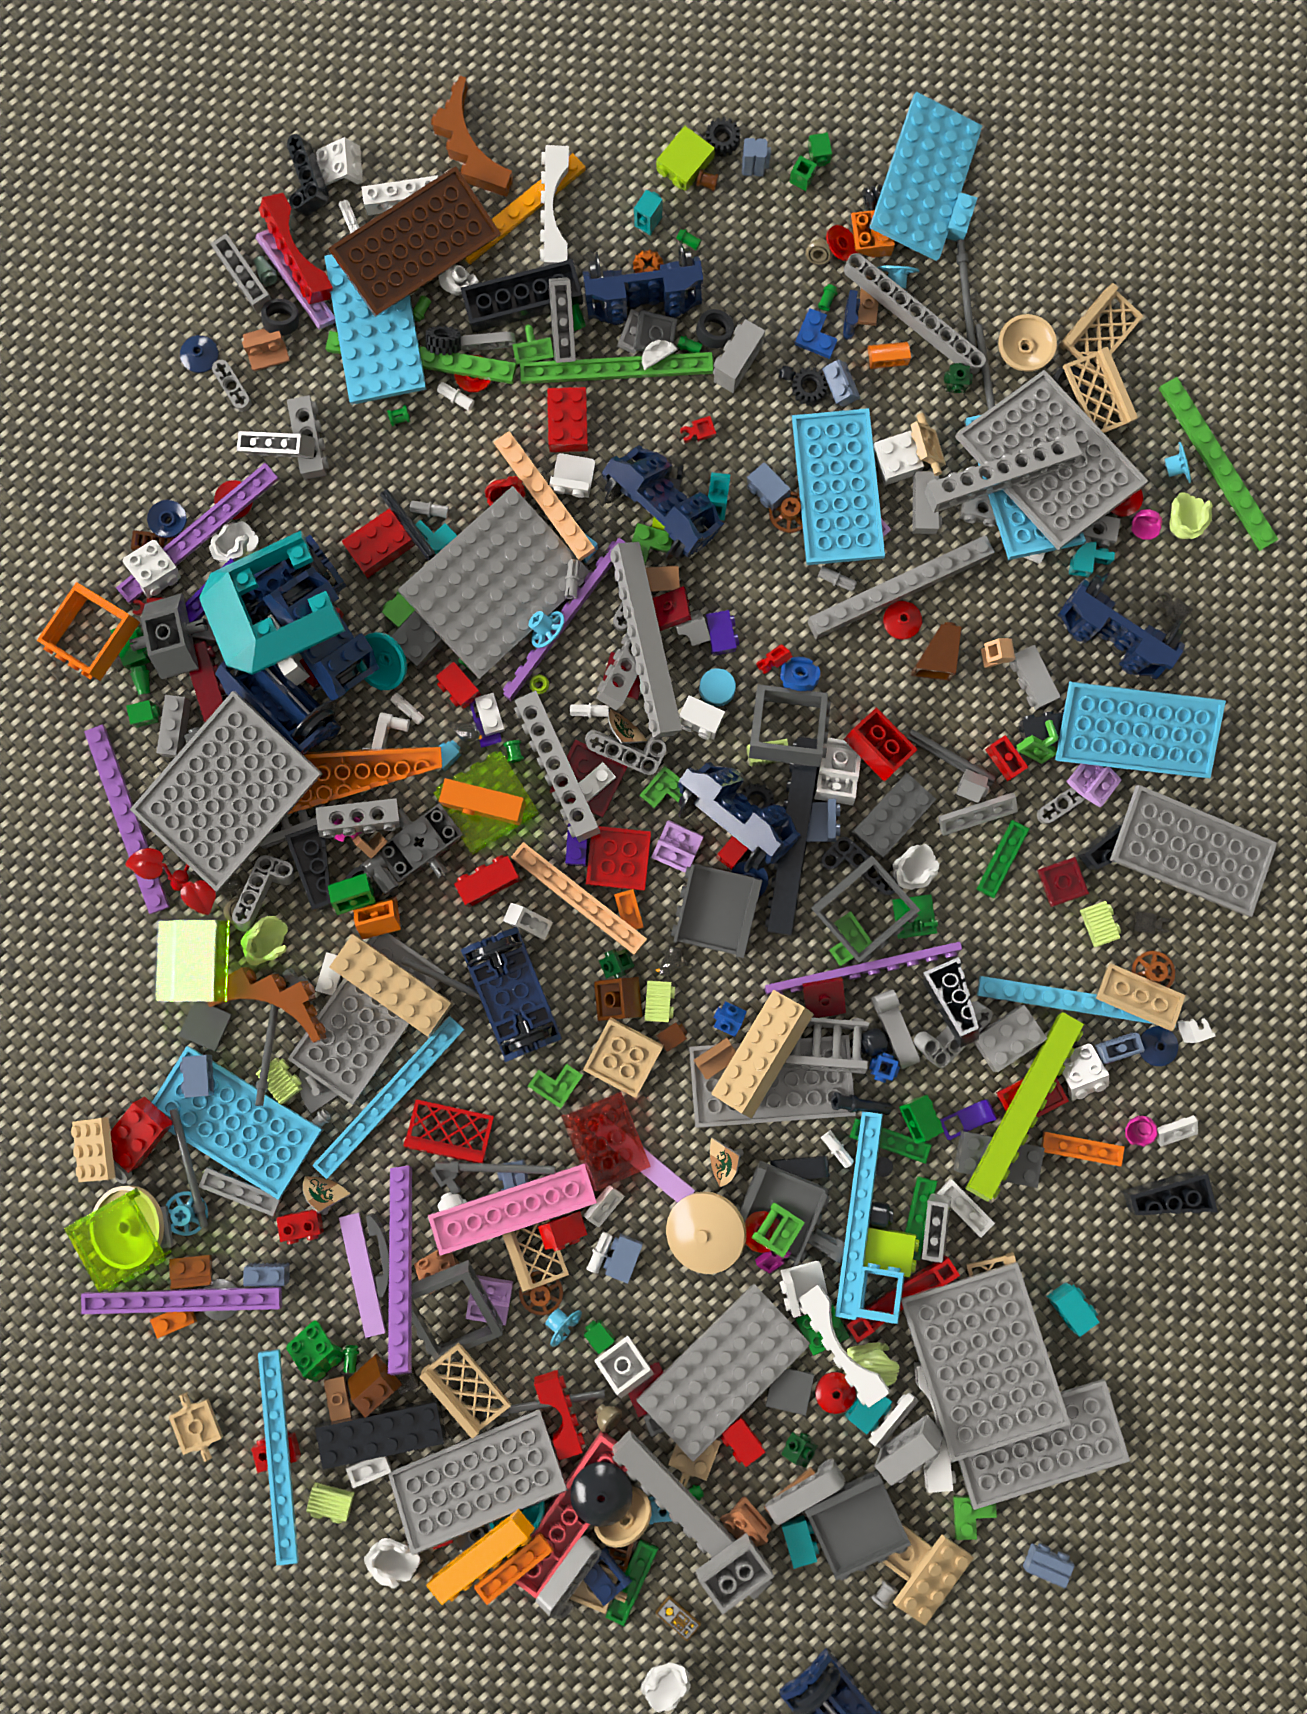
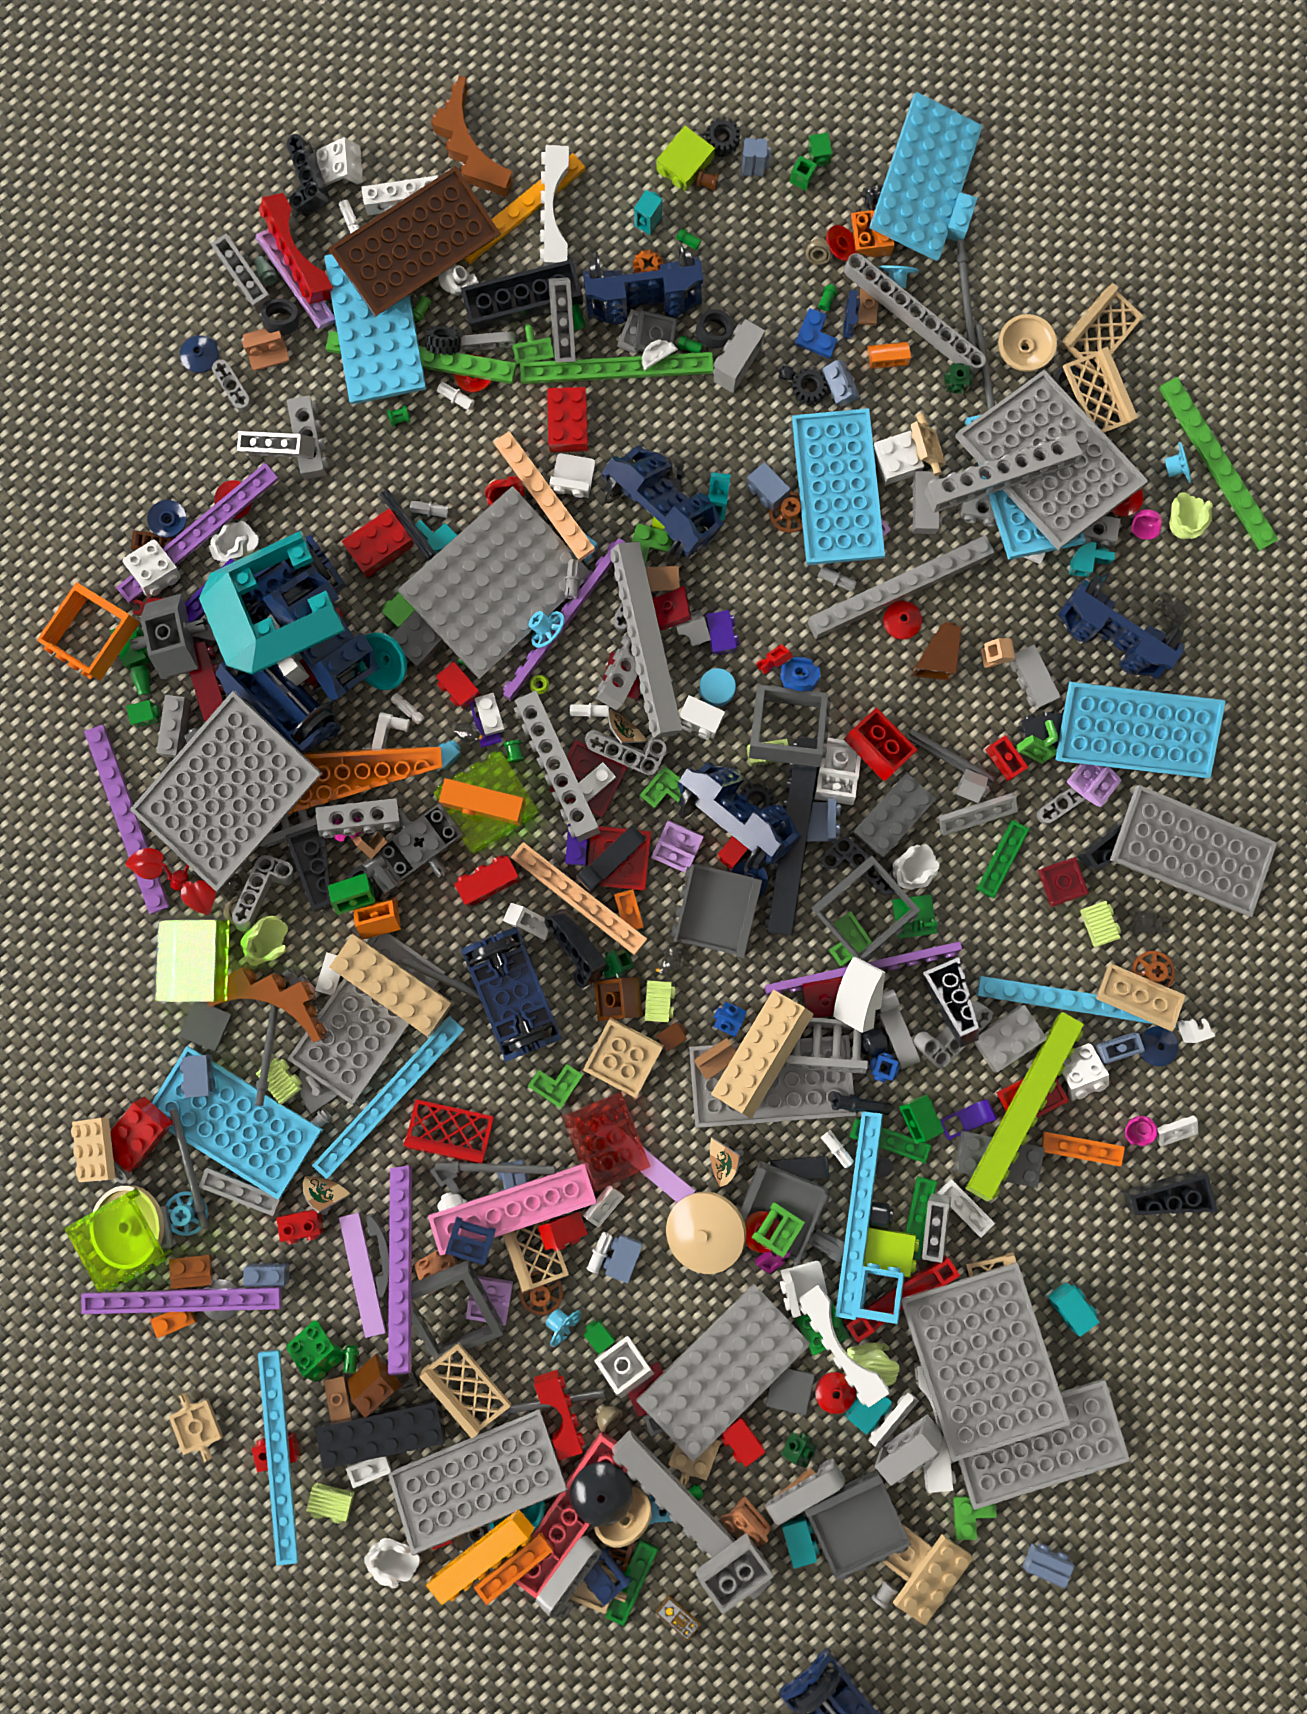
(467, 1247): none -> dark blue plate
(577, 946): none -> black beam
(611, 859): none -> black beam
(665, 1686): white hair -> none
(701, 429): red plate -> none
(859, 995): none -> white slope

